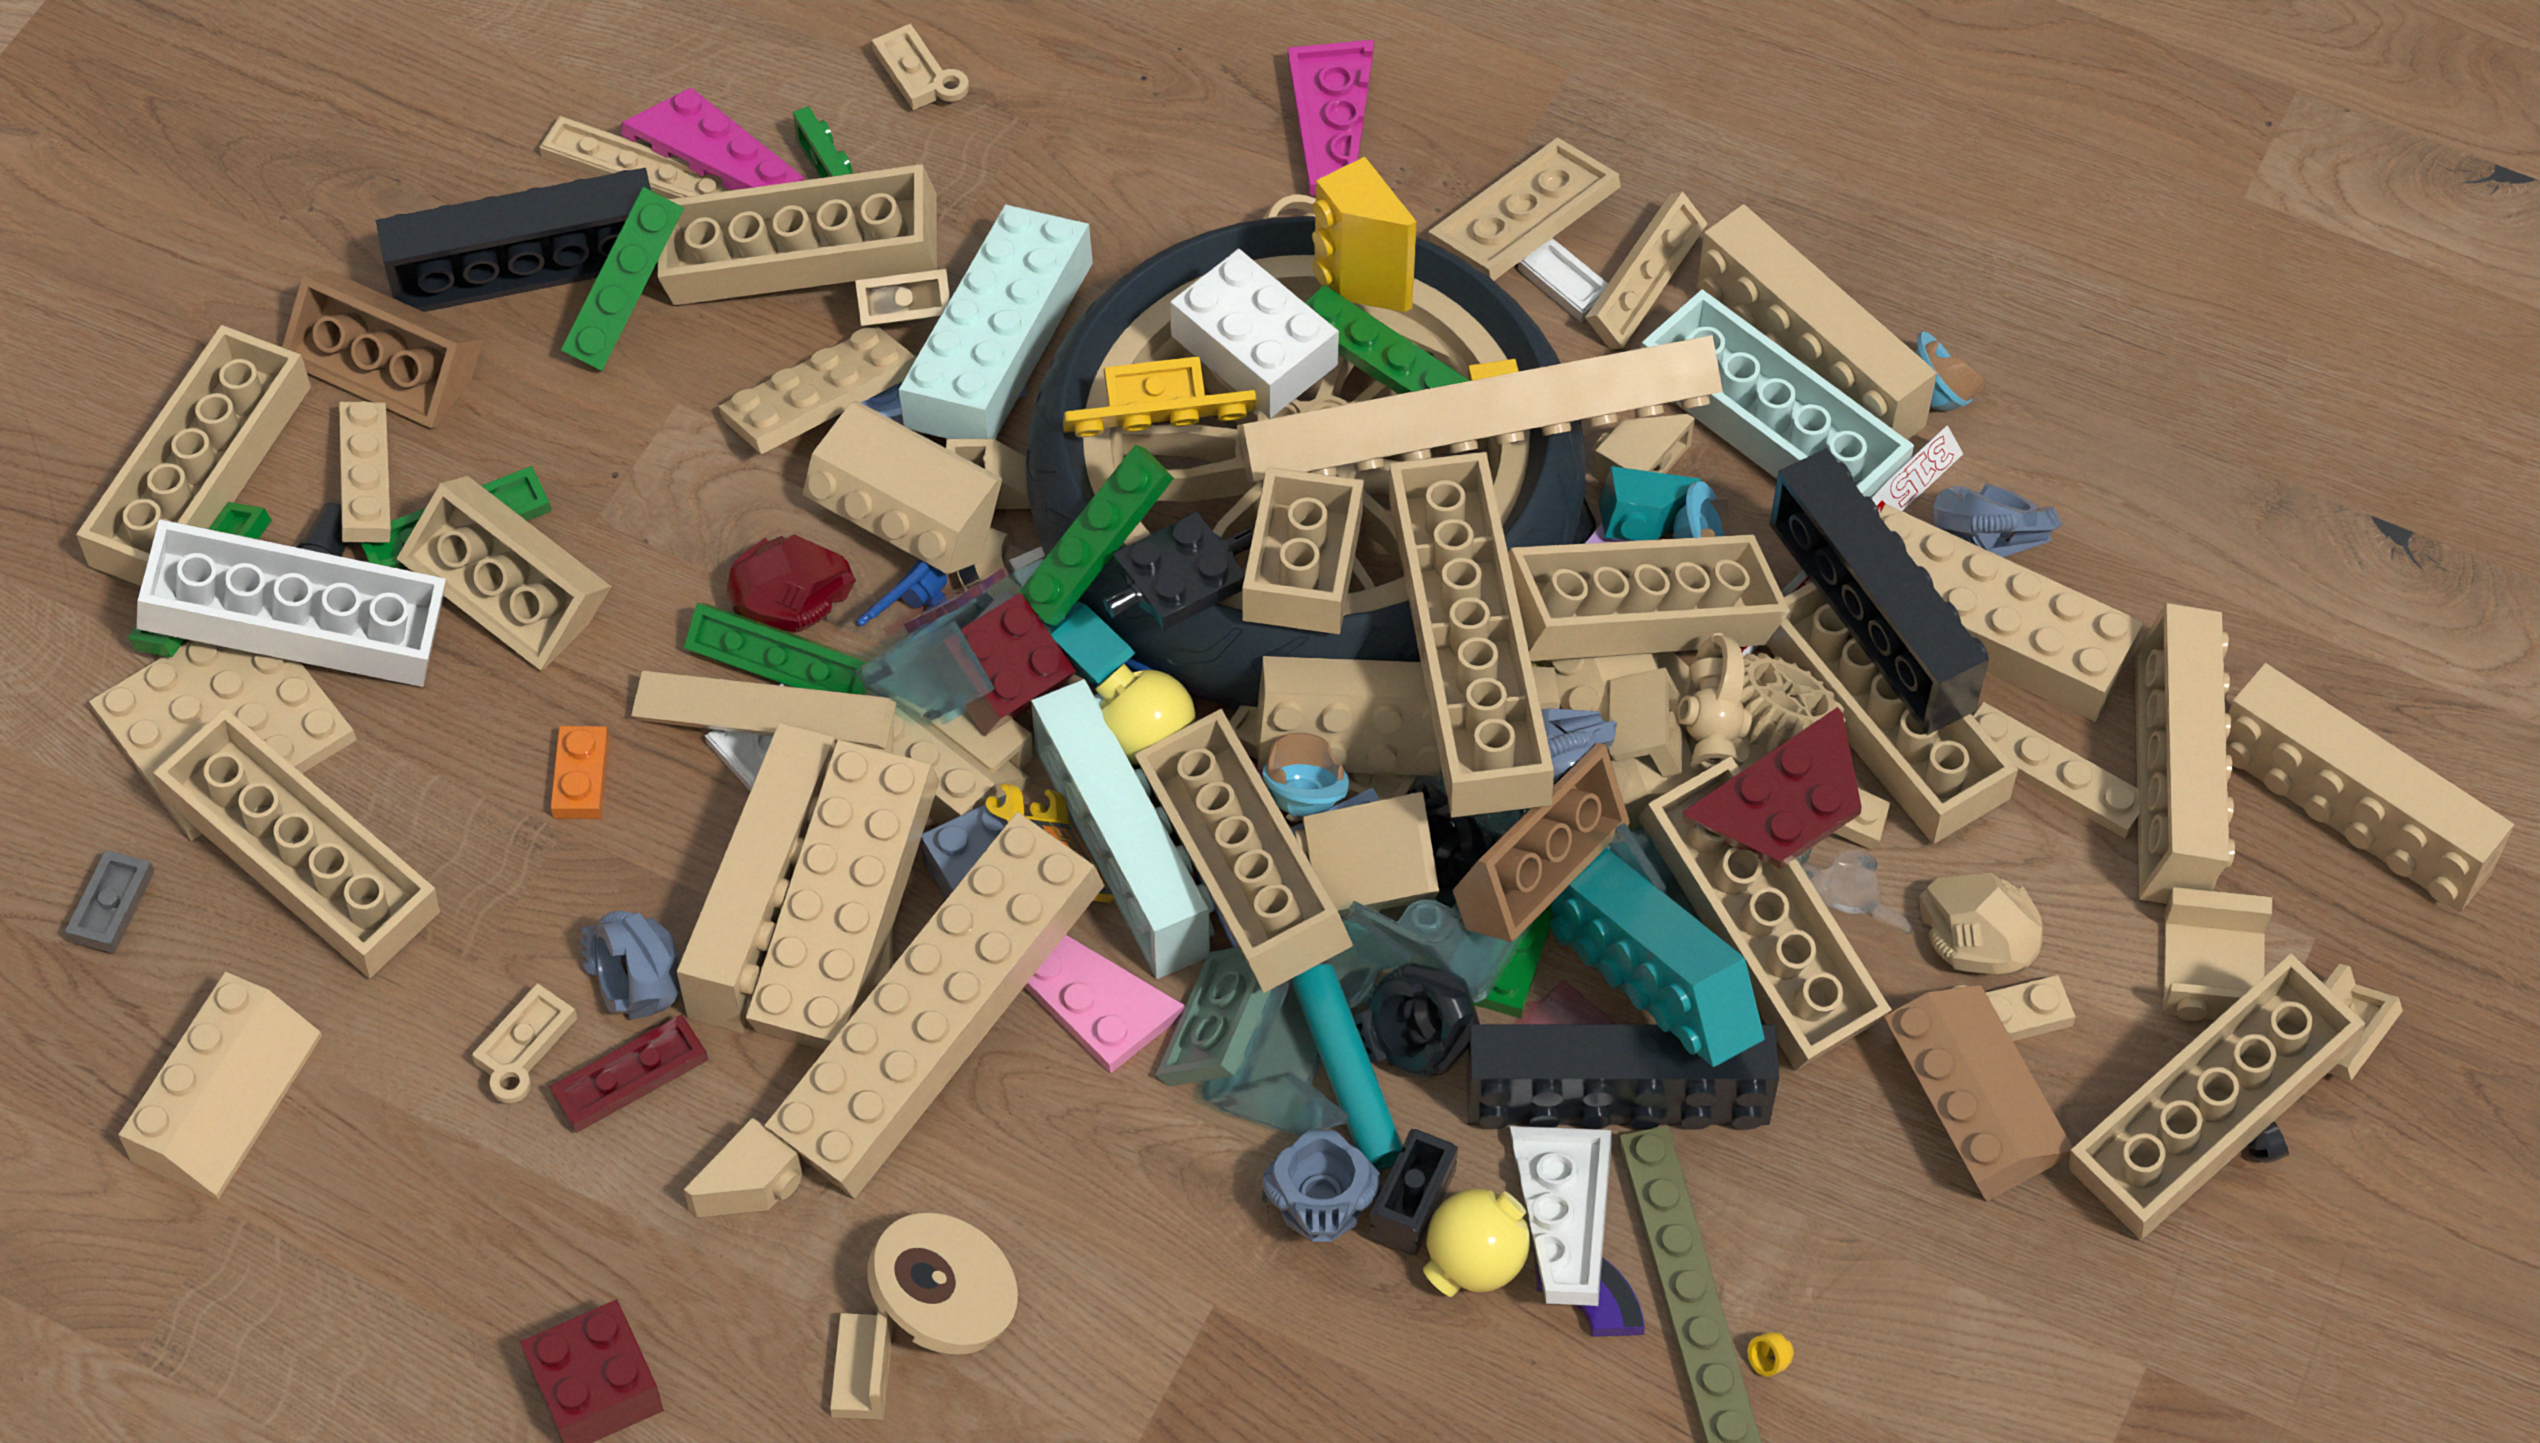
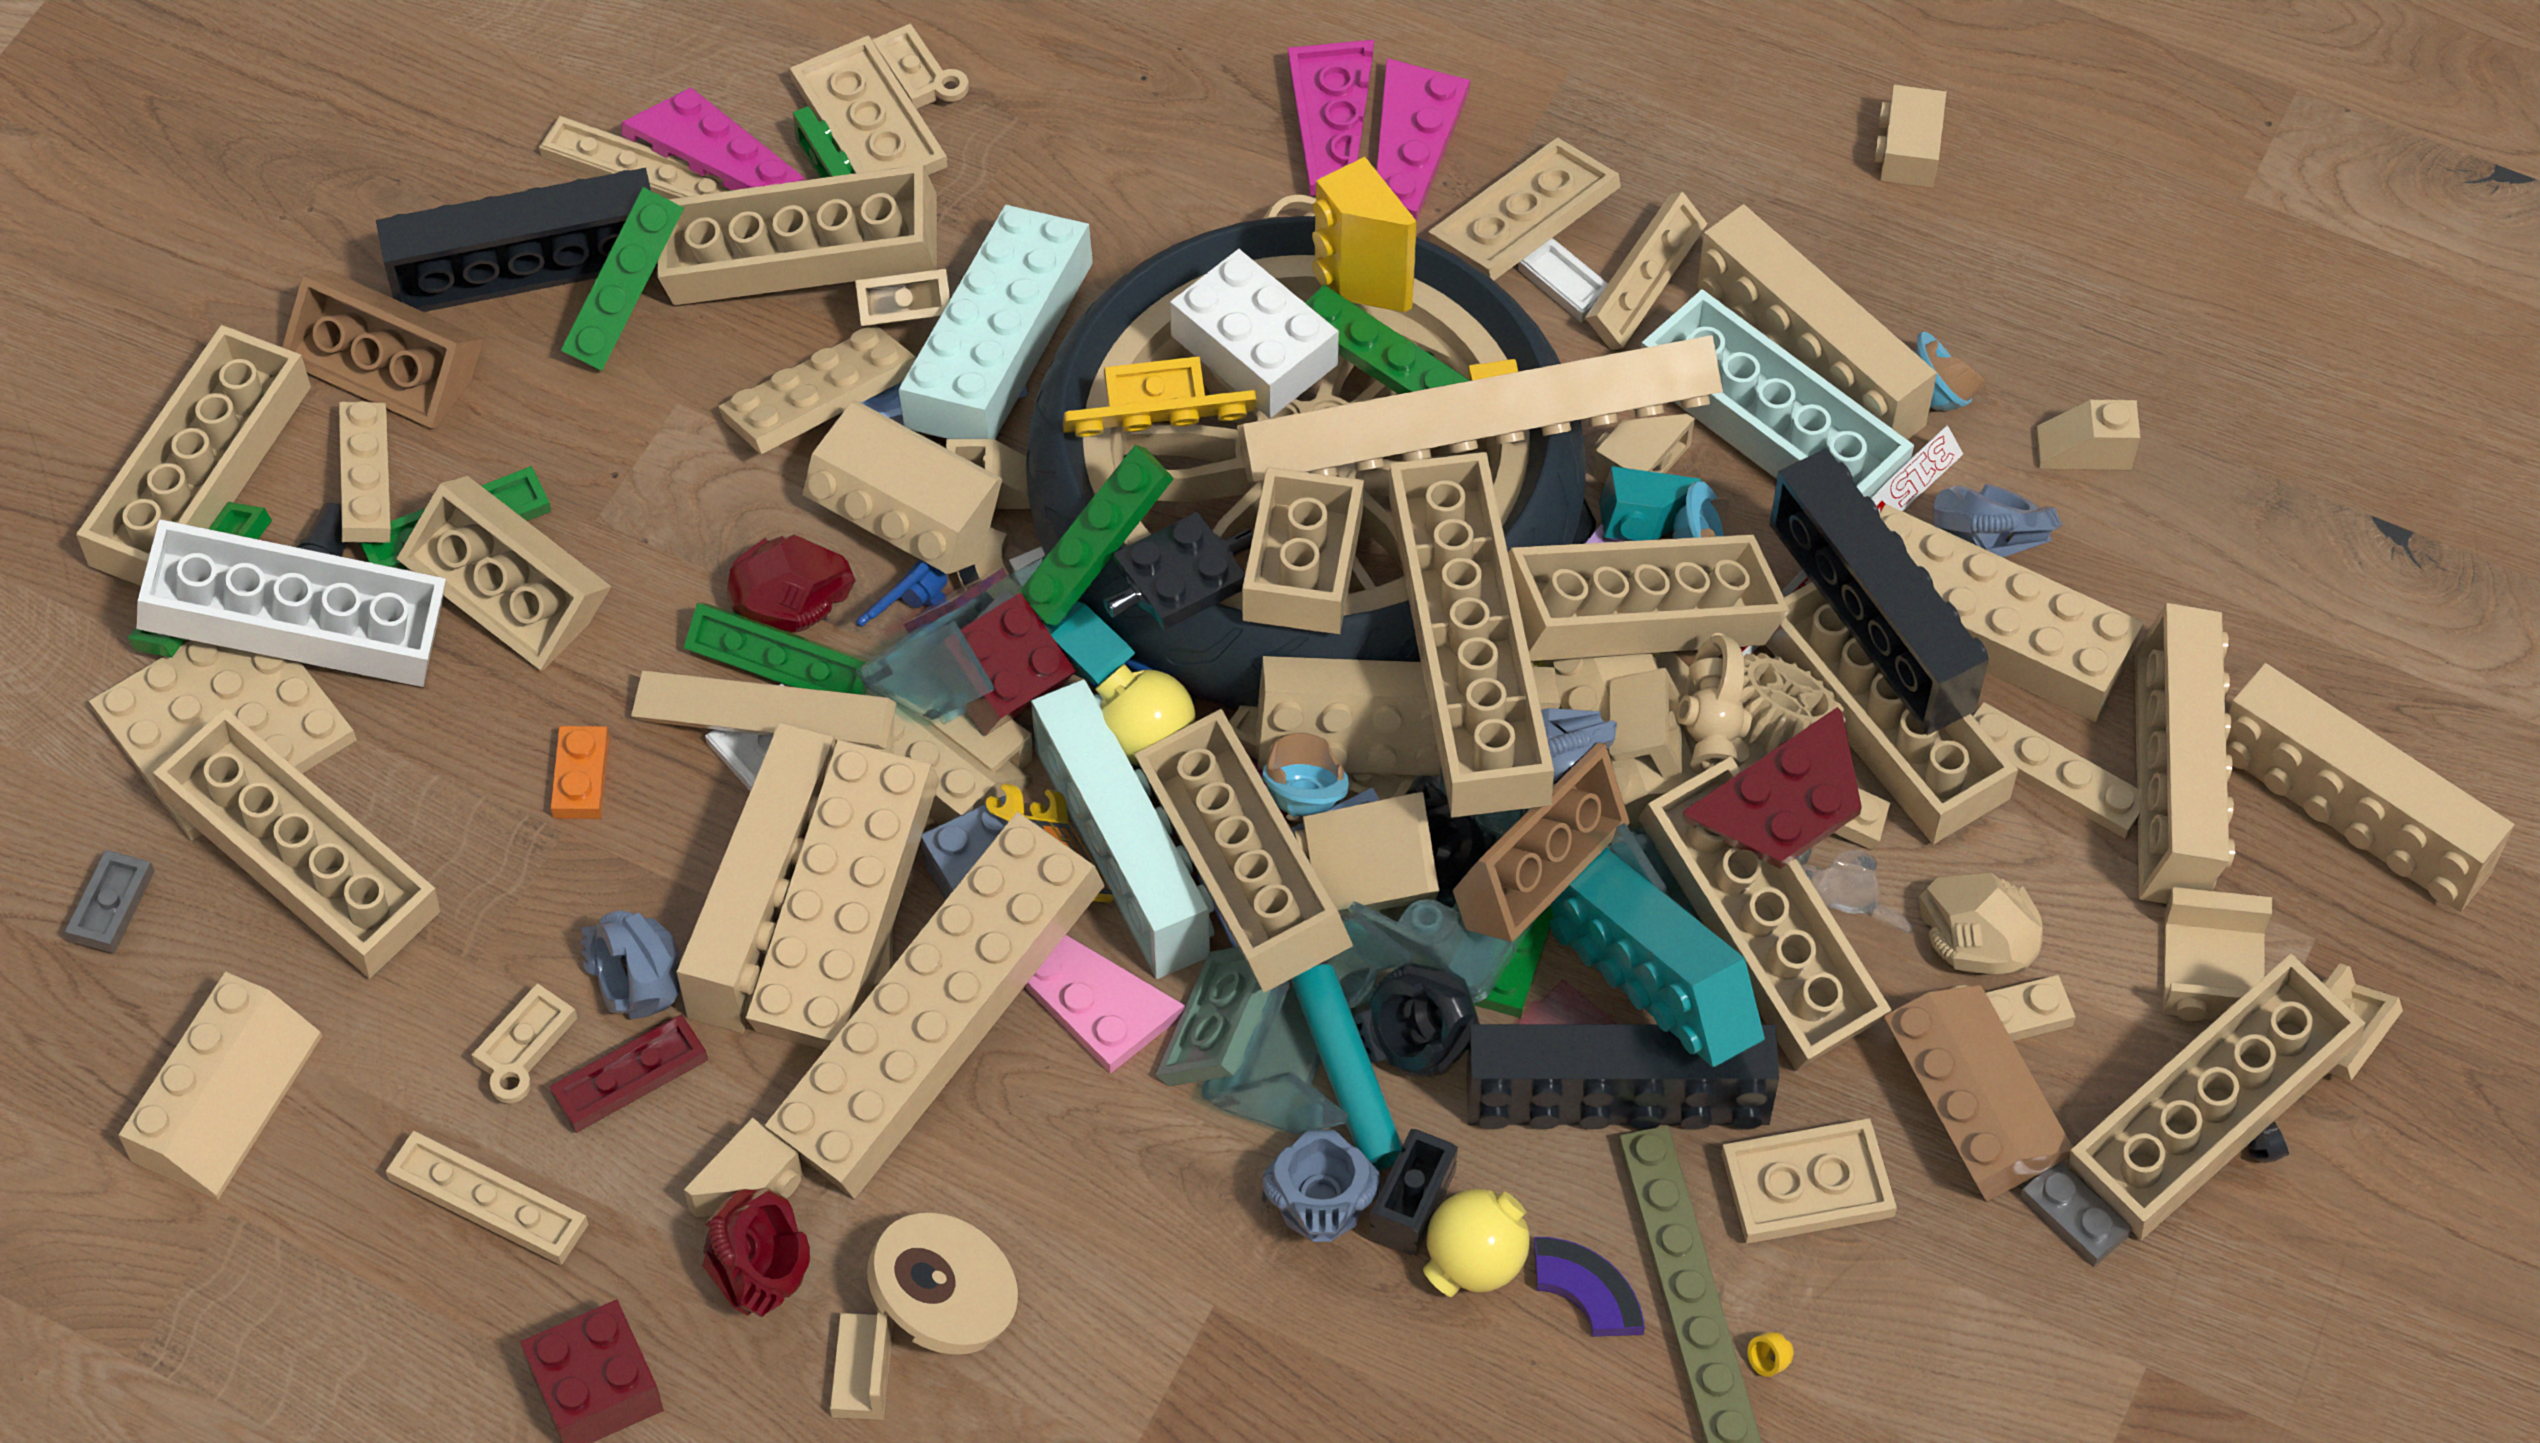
(487, 1197): none -> tan plate
(755, 1250): none -> dark red helmet
(867, 109): none -> tan plate
(1416, 128): none -> dark pink wing
(1565, 1203): white wing -> none
(1808, 1181): none -> tan plate
(1912, 135): none -> tan brick
(2076, 1213): none -> flat silver plate
(2091, 437): none -> tan slope

